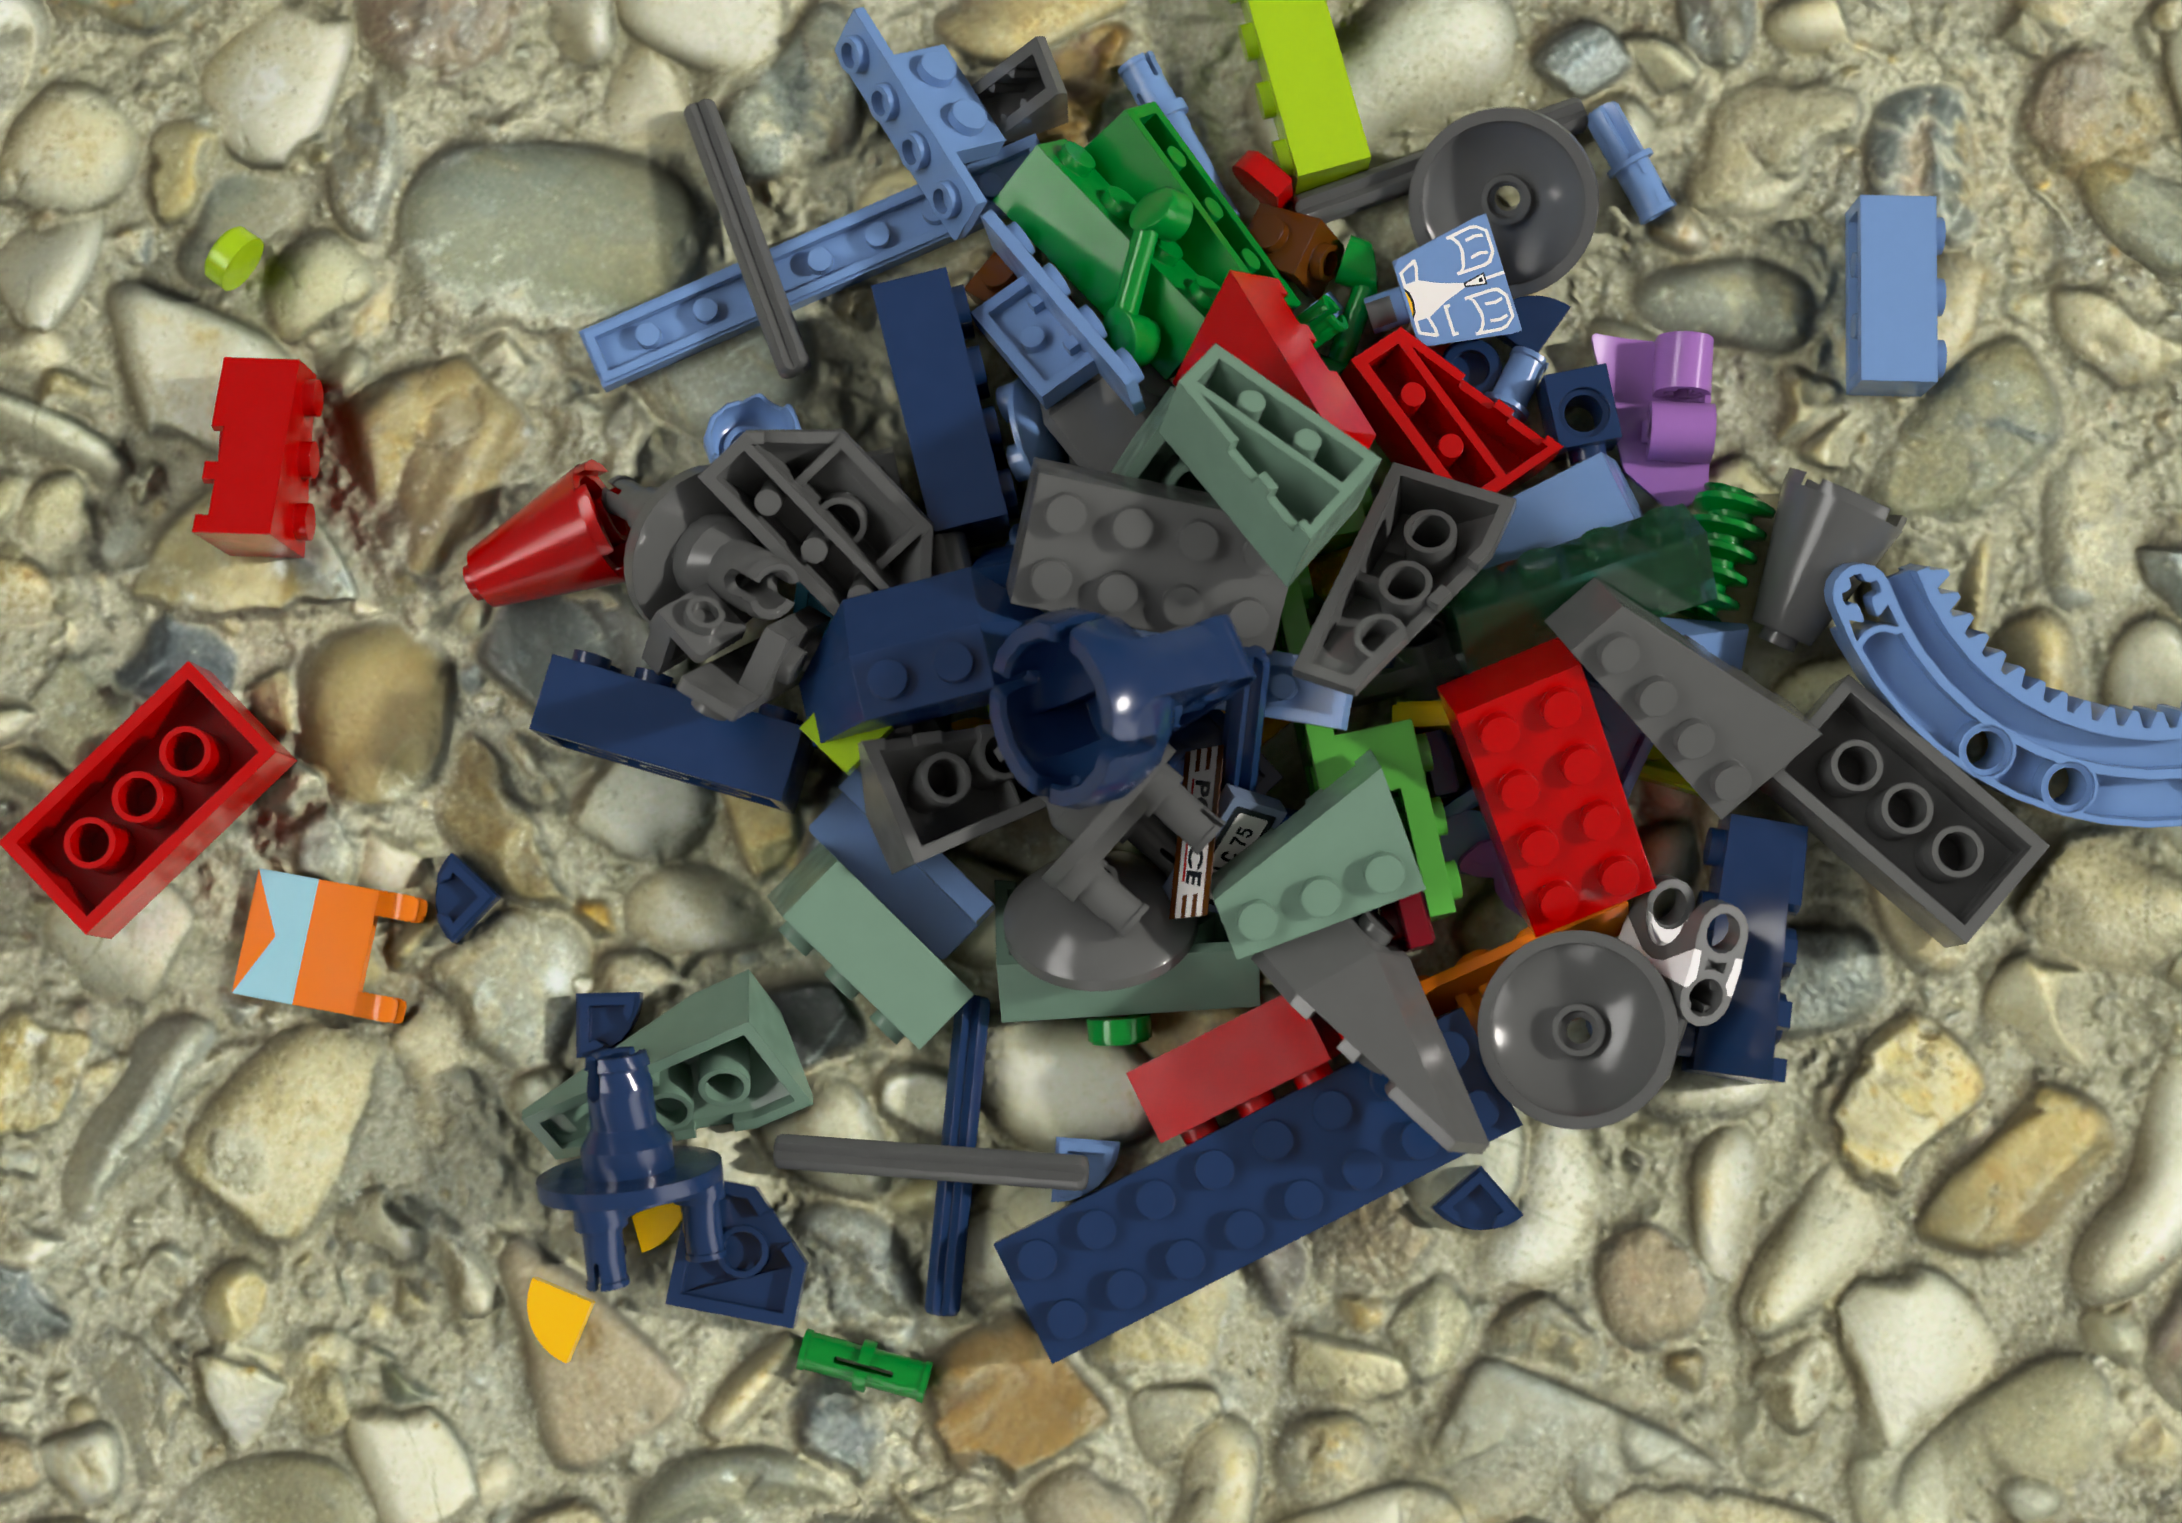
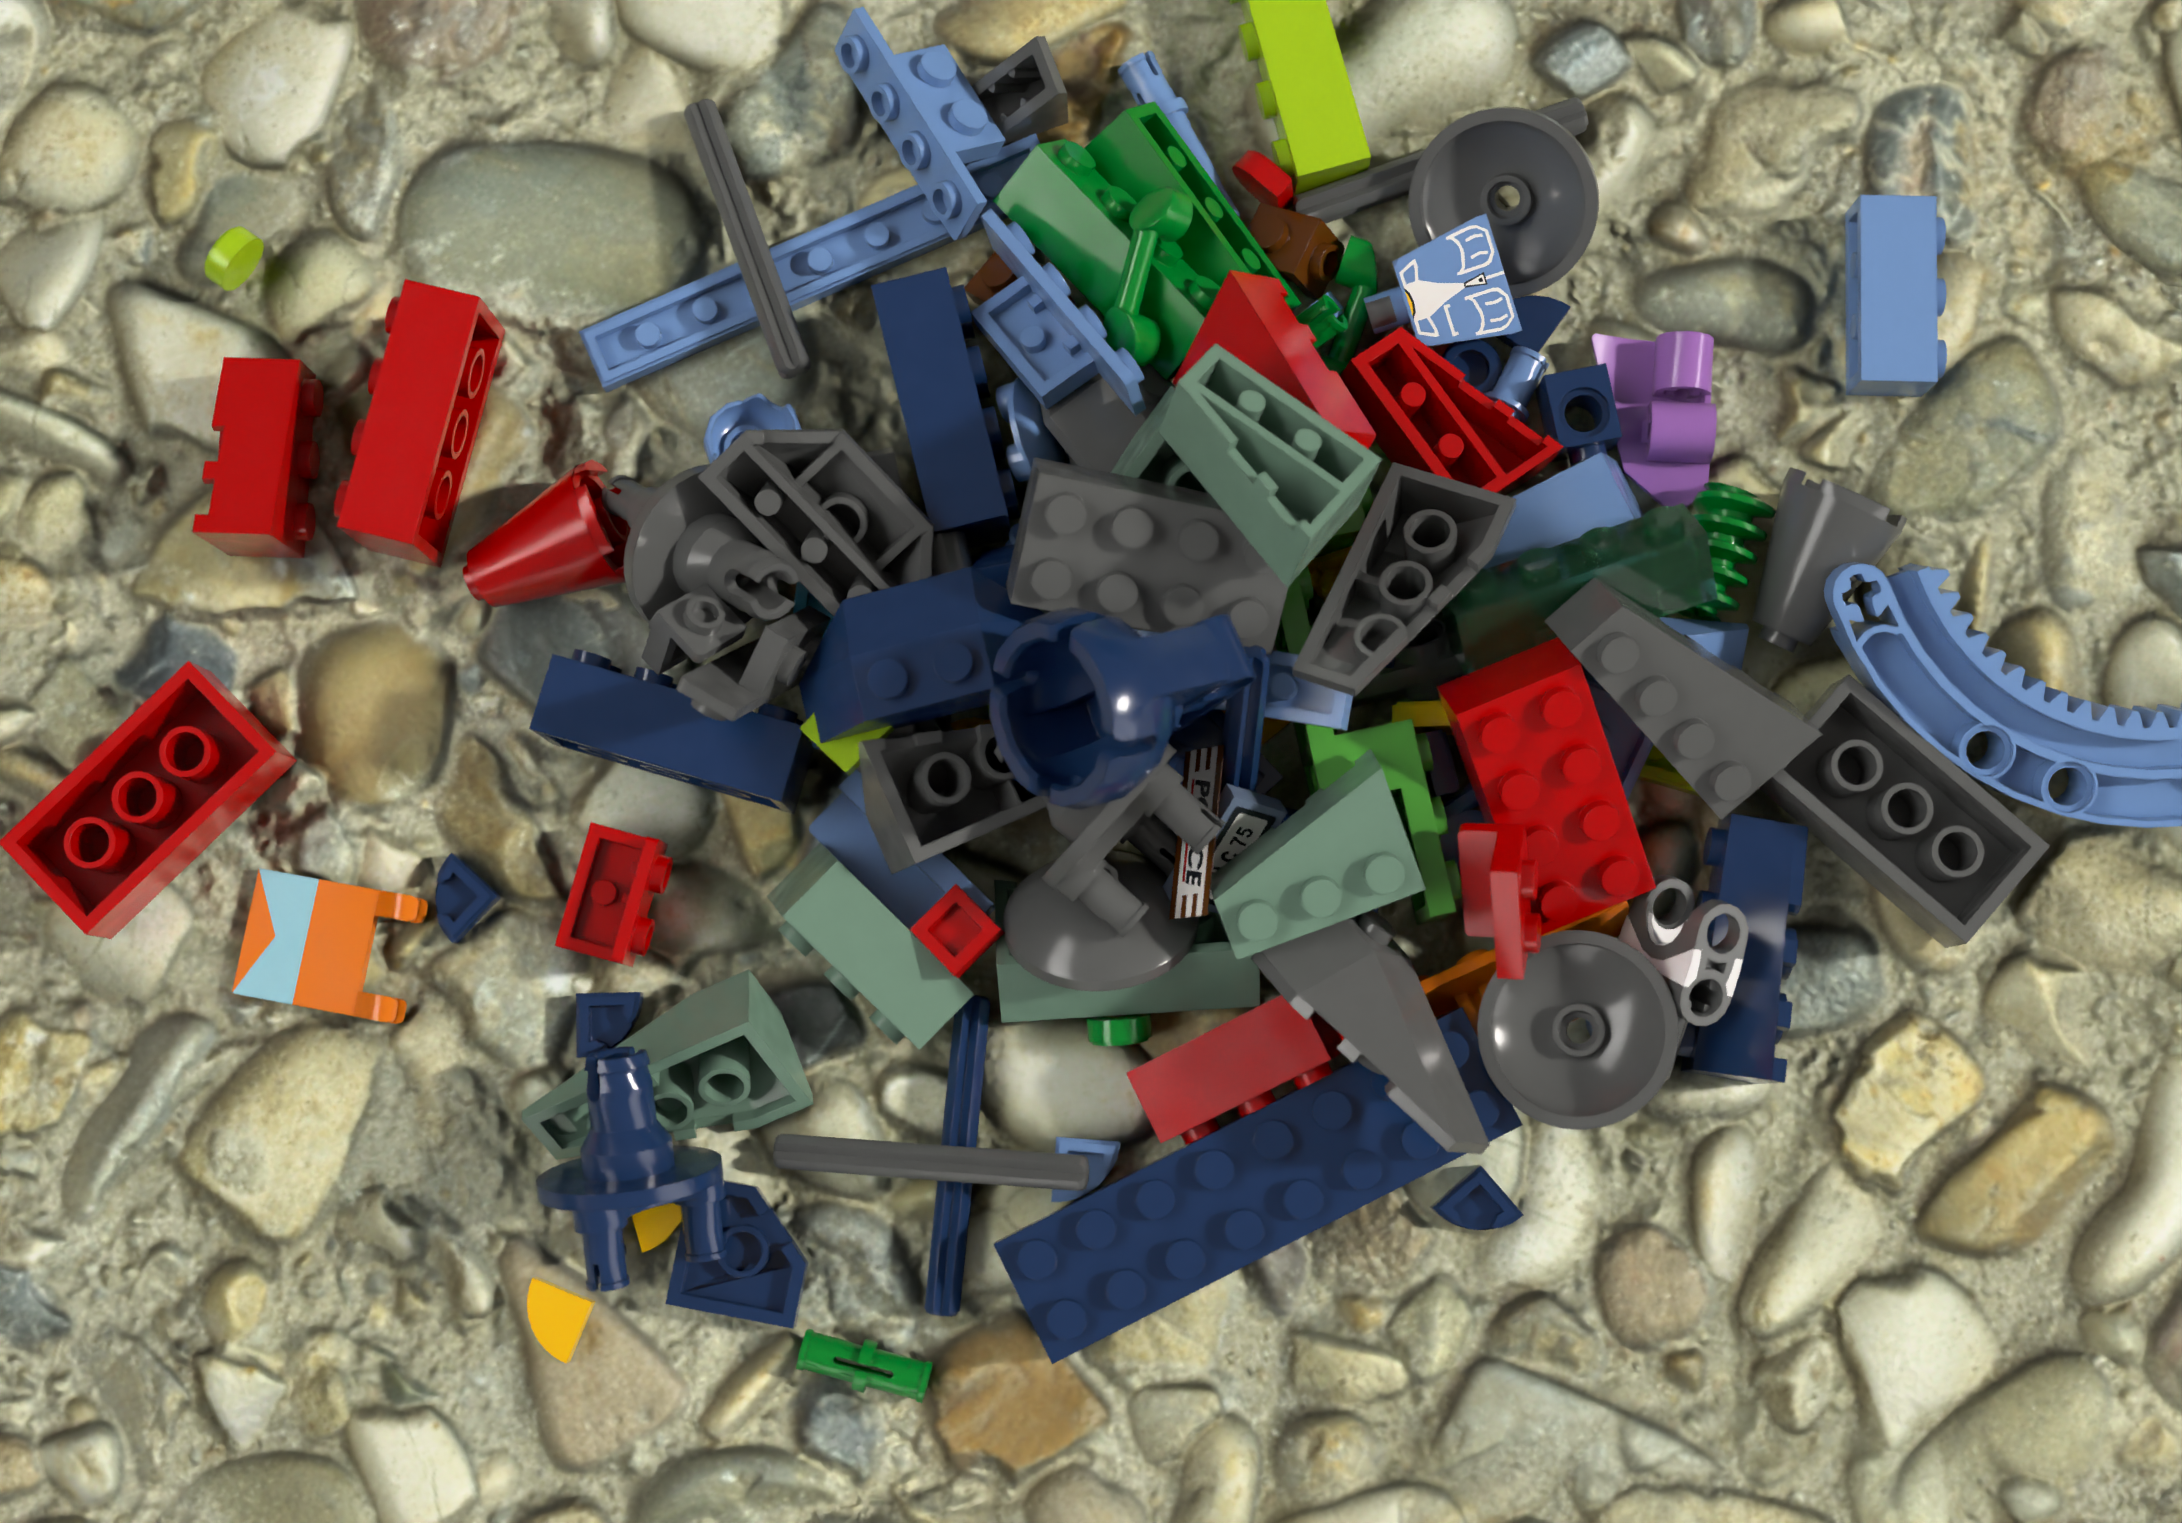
(420, 423): none -> red brick
(614, 895): none -> red bracket
(957, 931): none -> red tile
(1411, 922): dark red plate -> none
(1498, 892): none -> red bracket
(1629, 162): medium blue axle -> none

